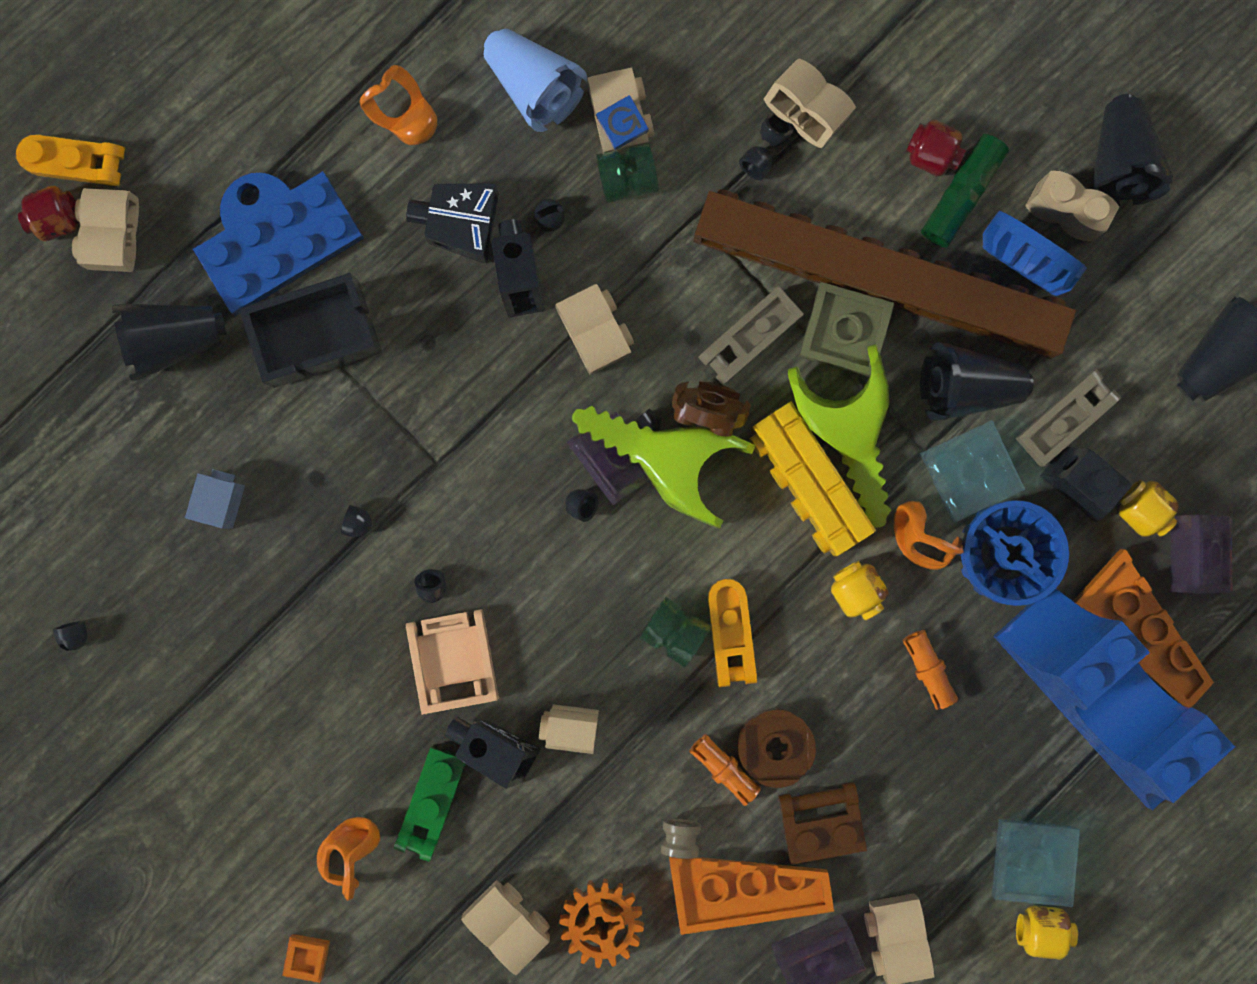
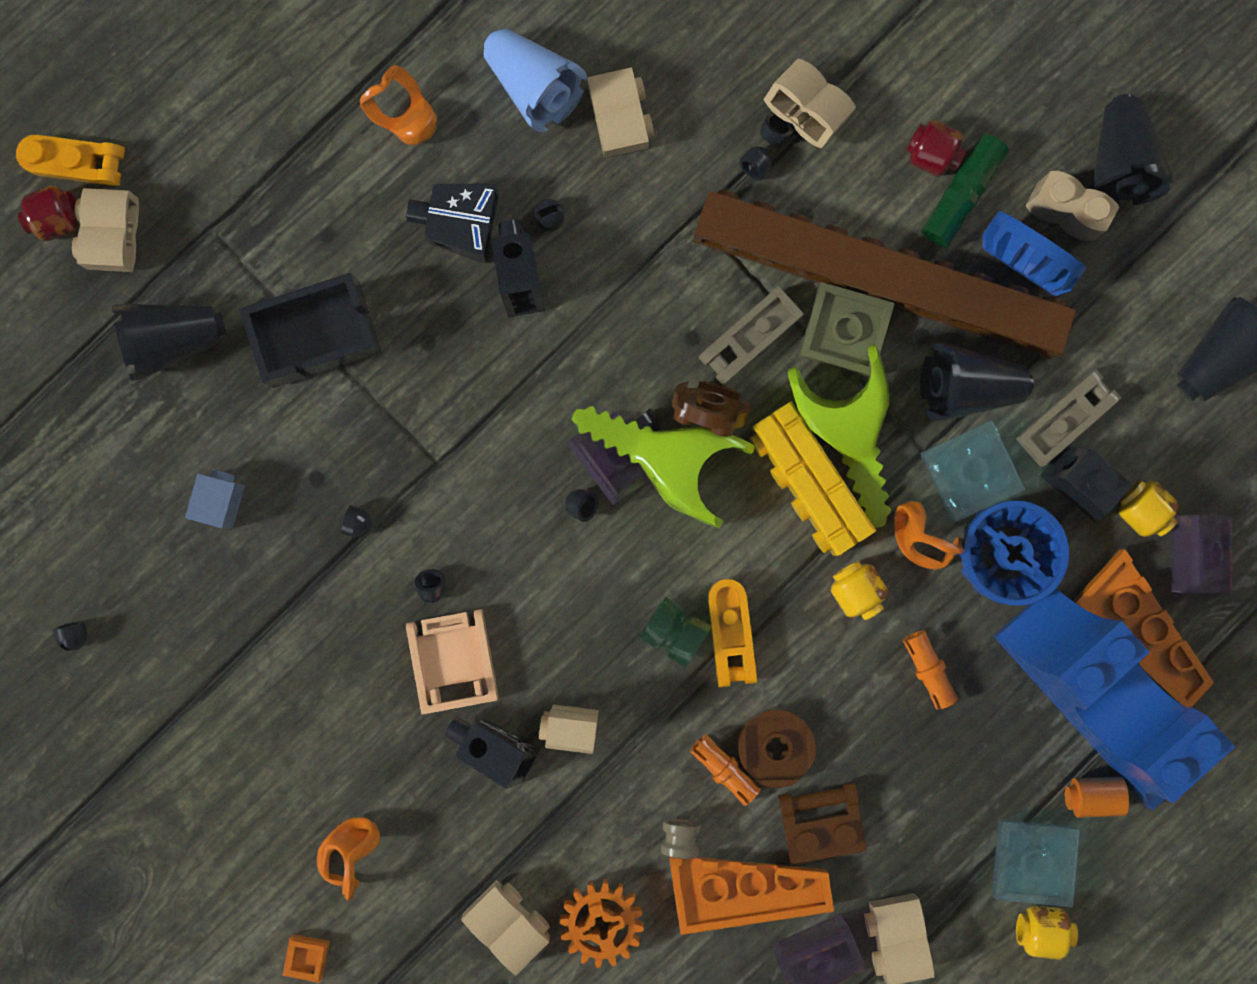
(275, 237): blue plate -> none
(431, 802): green plate -> none
(594, 329): tan brick -> none
(613, 173): clear green wheel -> none
(622, 122): blue tile -> none
(1097, 797): none -> orange brick

